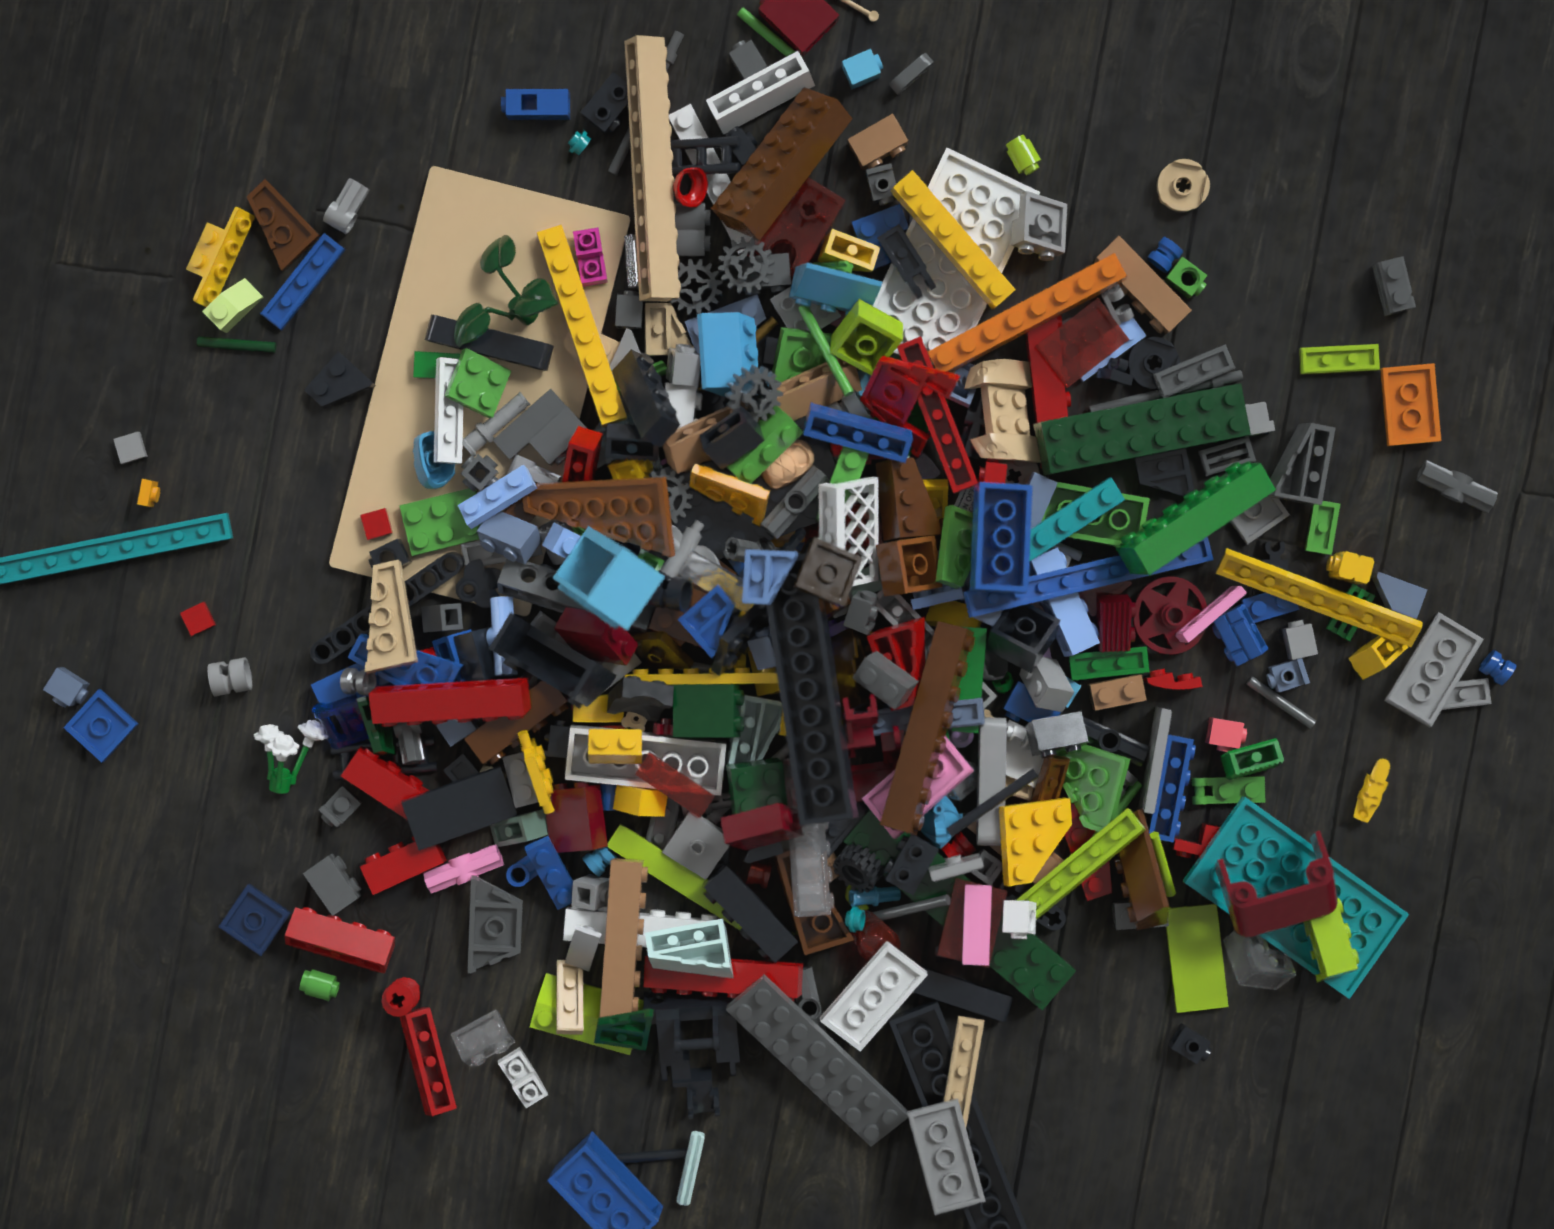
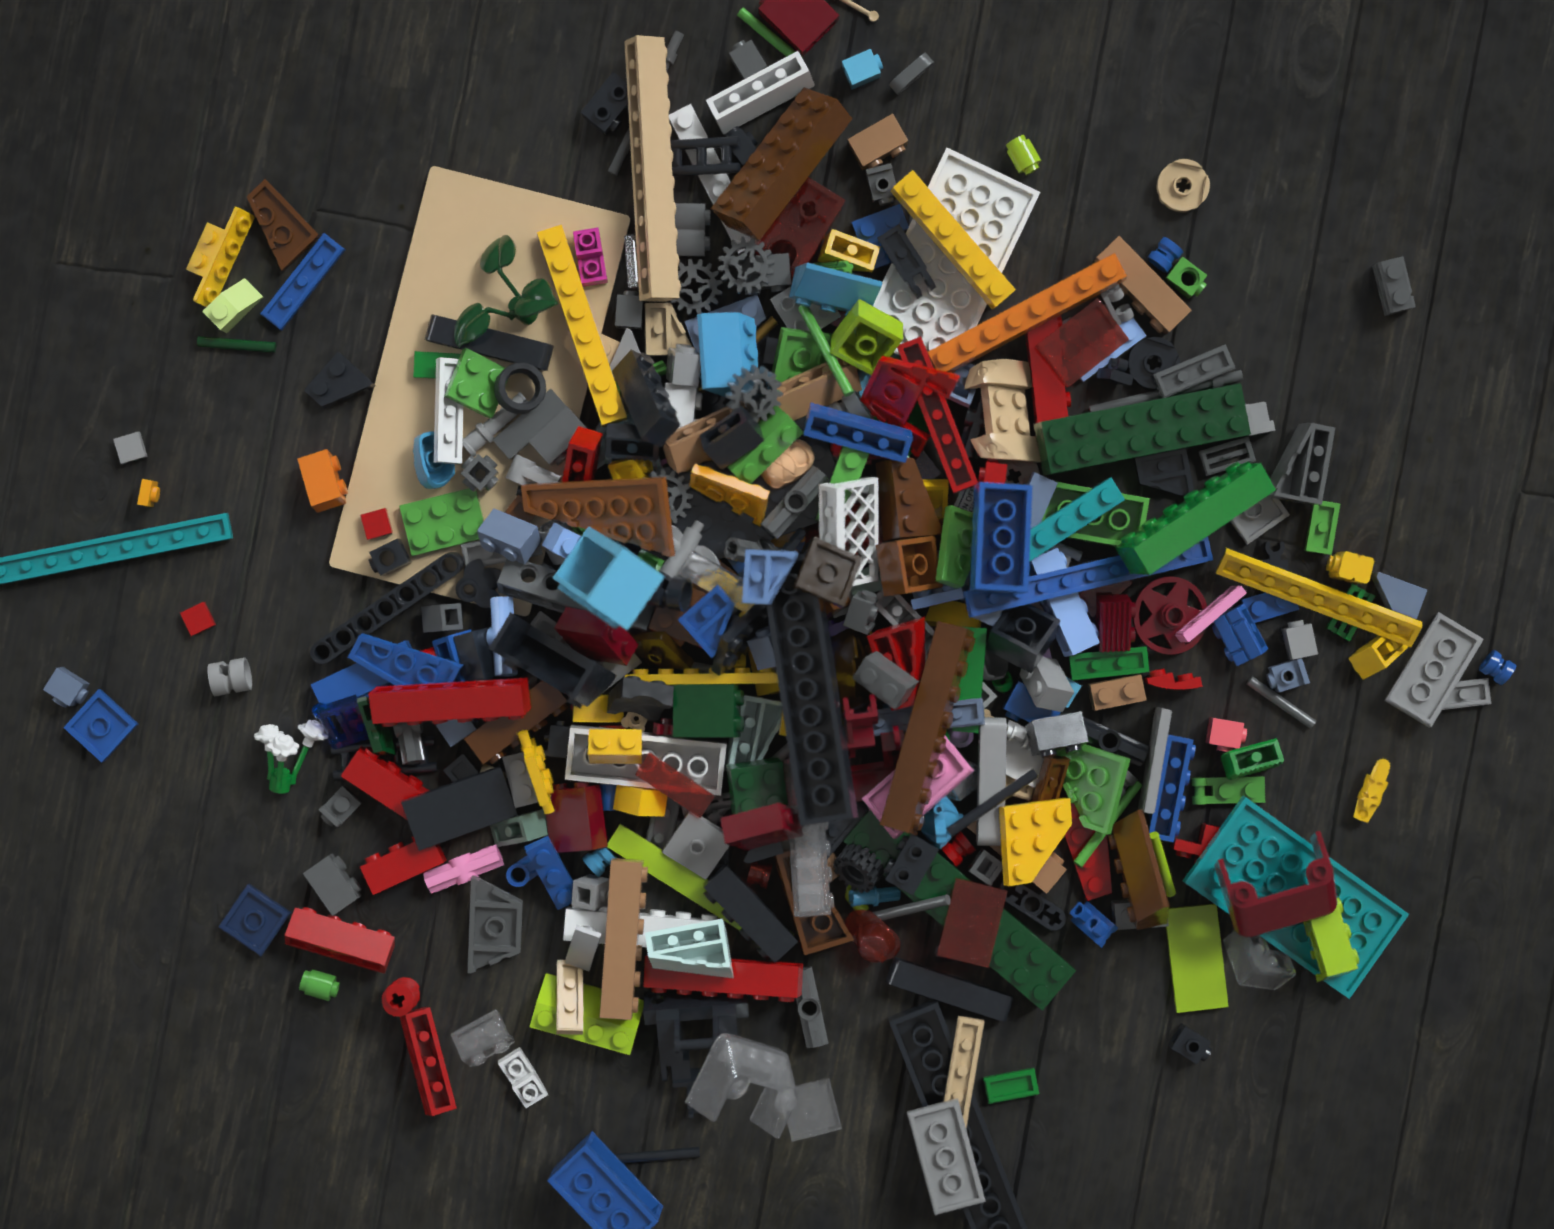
(322, 480): none -> orange brick
(343, 211): light grey piece -> none
(357, 681): flat silver wheel -> none
(391, 631): tan wing -> none
(497, 496): light blue plate -> none
(500, 390): none -> black tyre
(536, 104): blue brick -> none
(578, 142): teal plate -> none
(625, 1029): dark green wing -> none
(690, 1168): light aqua axle -> none
(698, 189): red piece -> none
(730, 1069): none -> clear windscreen
(815, 1111): none -> clear plate
(817, 1060): dark grey plate -> none
(855, 919): teal plate -> none
(873, 996): white plate -> none
(955, 866): light grey plate -> none
(976, 924): bright pink tile -> none
(1011, 1085): none -> green tile
(1019, 918): white brick -> none
(1040, 226): light grey plate -> none
(1084, 862): lime plate -> none
(1092, 922): none -> blue hips
(1339, 359): lime tile -> none
(1410, 404): orange plate -> none
(1457, 486): dark grey piece -> none

